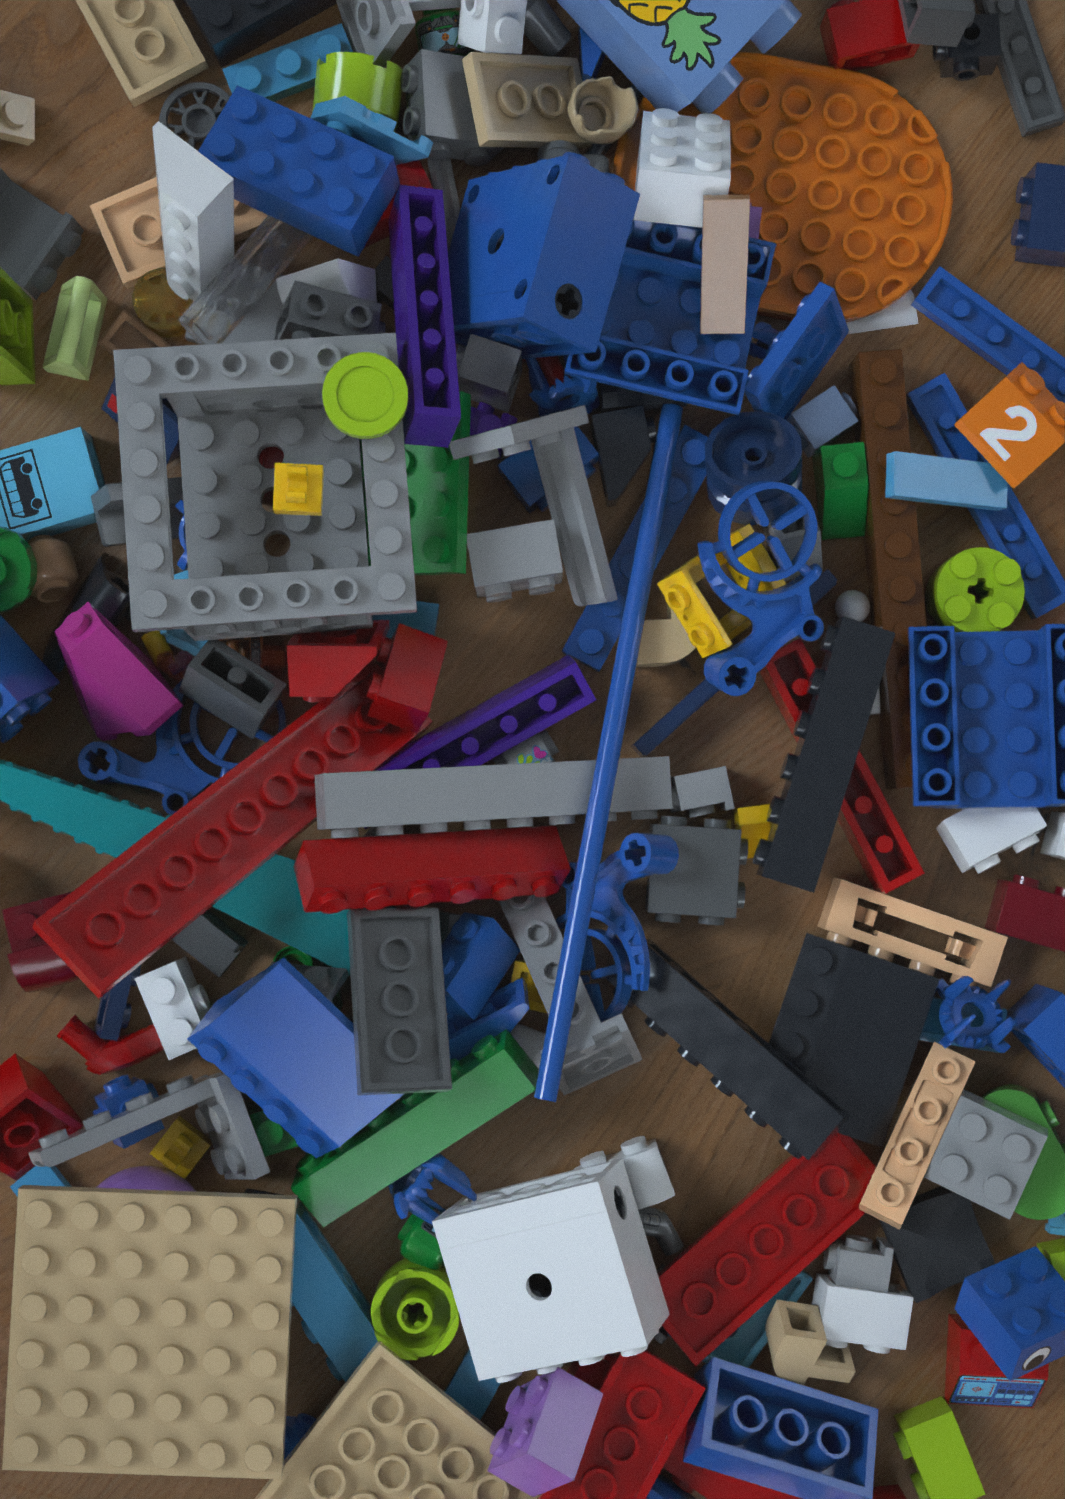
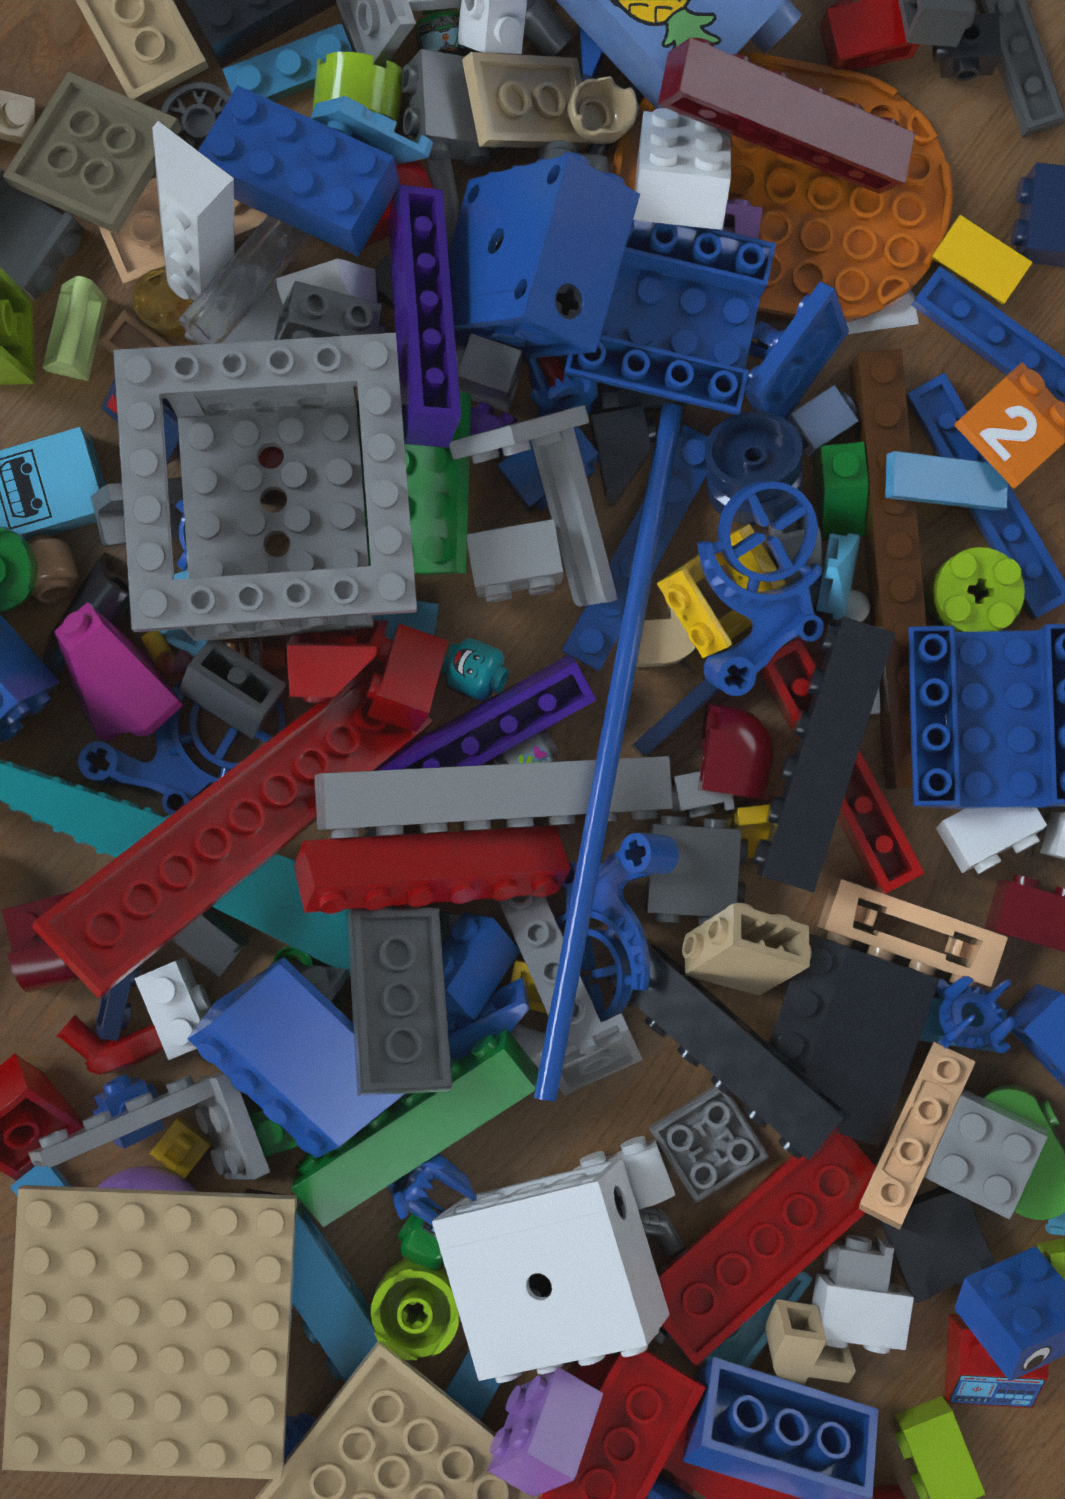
(89, 152): none -> dark tan plate
(298, 489): yellow tile -> none
(365, 395): lime piece -> none
(475, 669): none -> teal head
(708, 1142): none -> light grey tile
(724, 264): medium nougat tile -> none
(735, 753): none -> dark red brick
(747, 949): none -> tan brick
(785, 116): none -> brick
(838, 575): none -> medium azure slope
(981, 259): none -> yellow hinge

